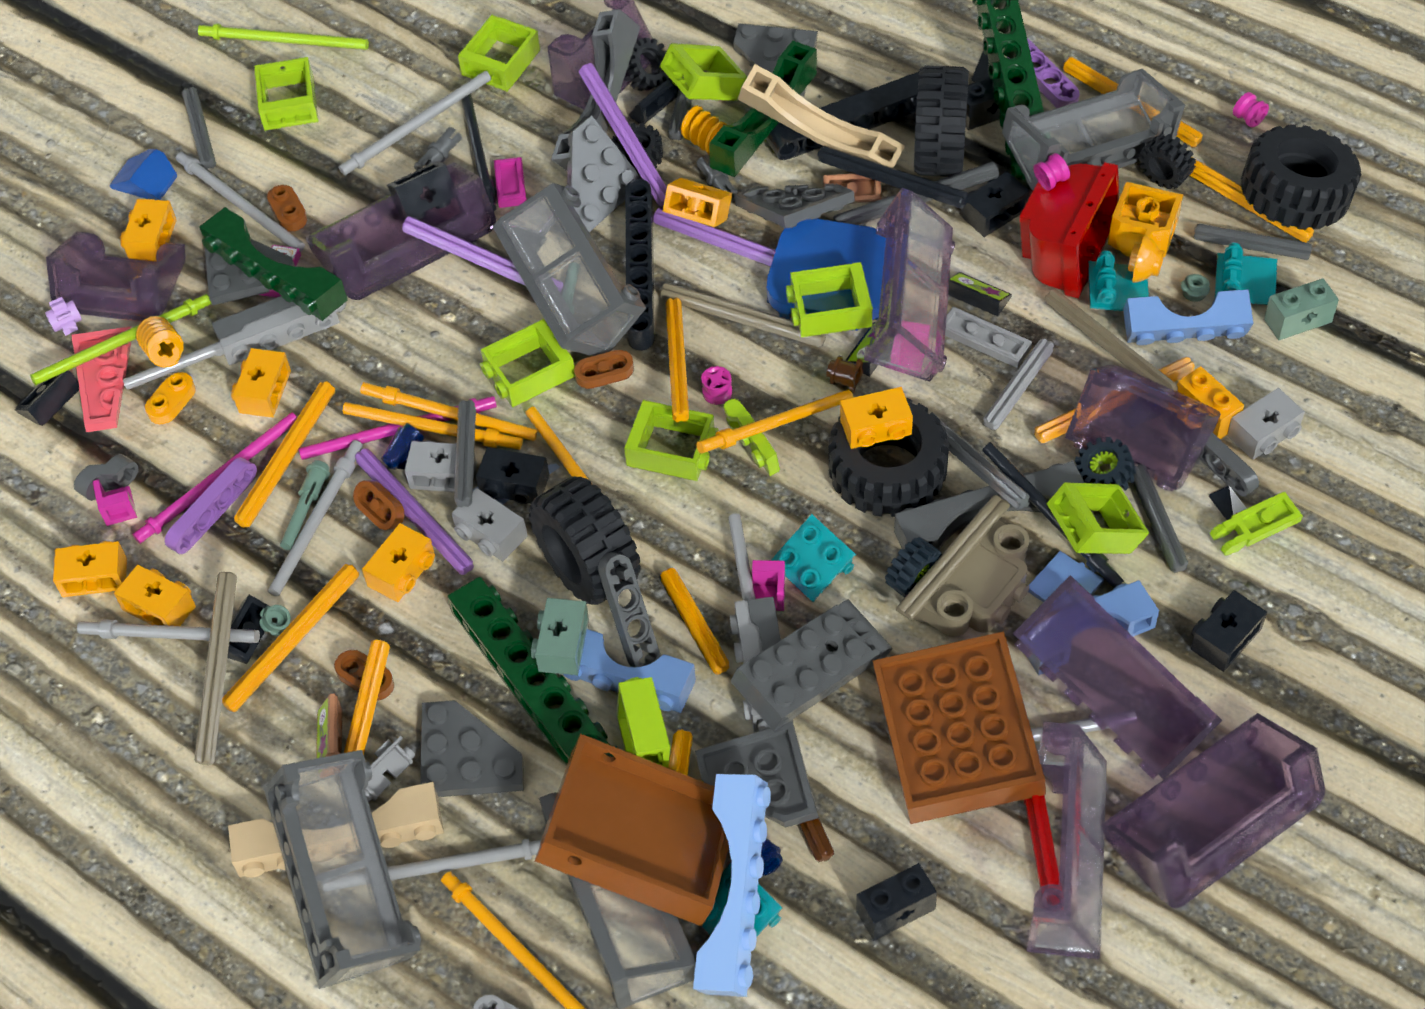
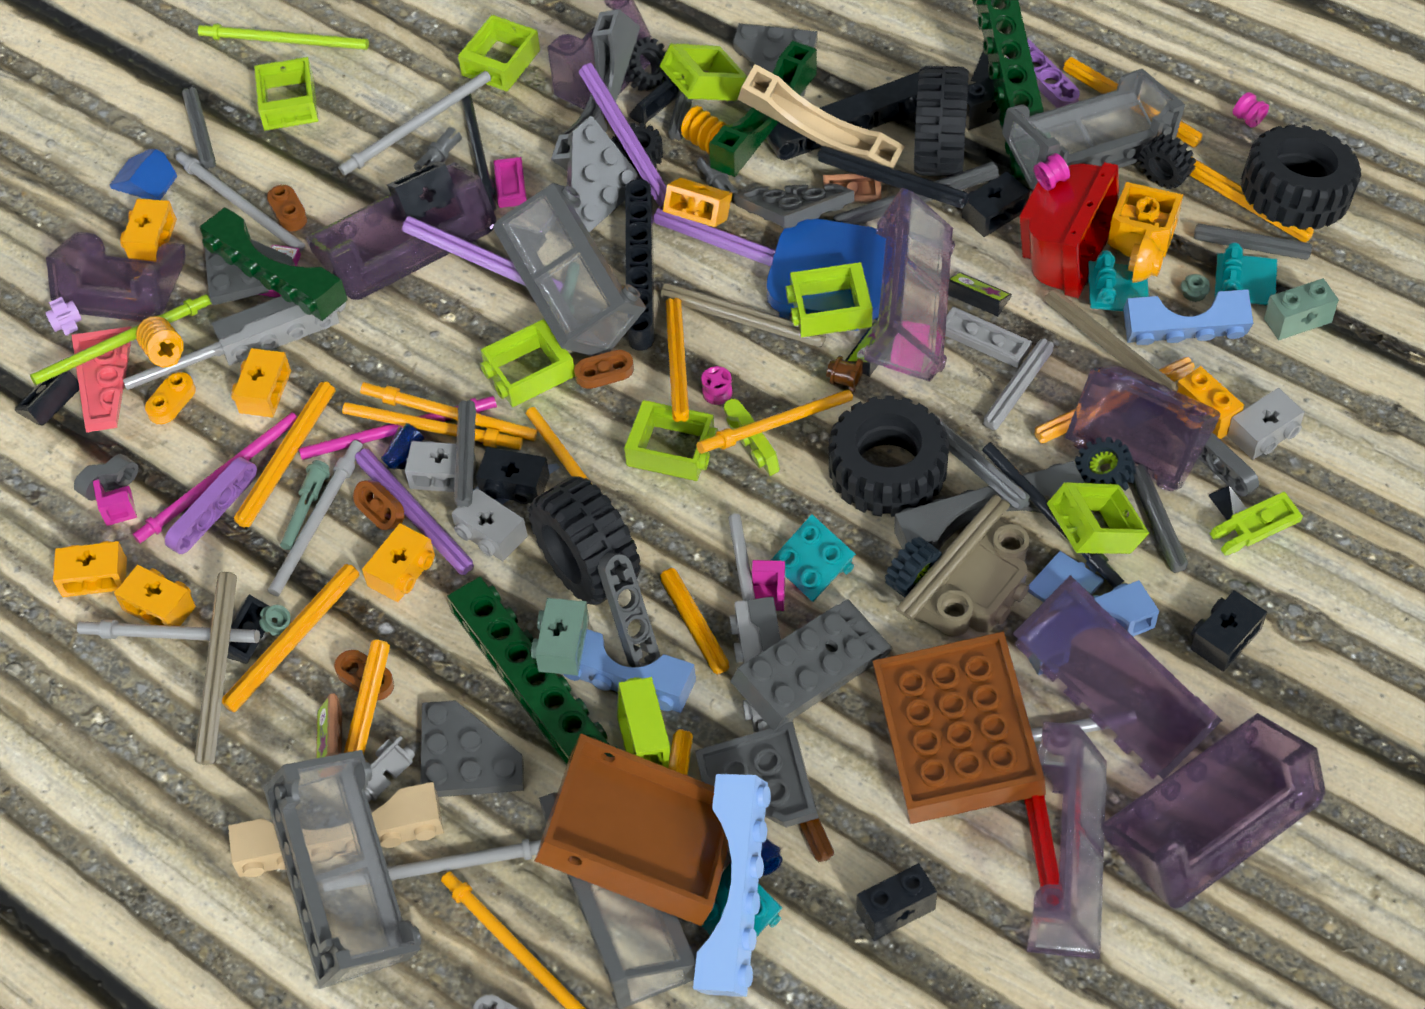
(876, 417): light orange brick -> none

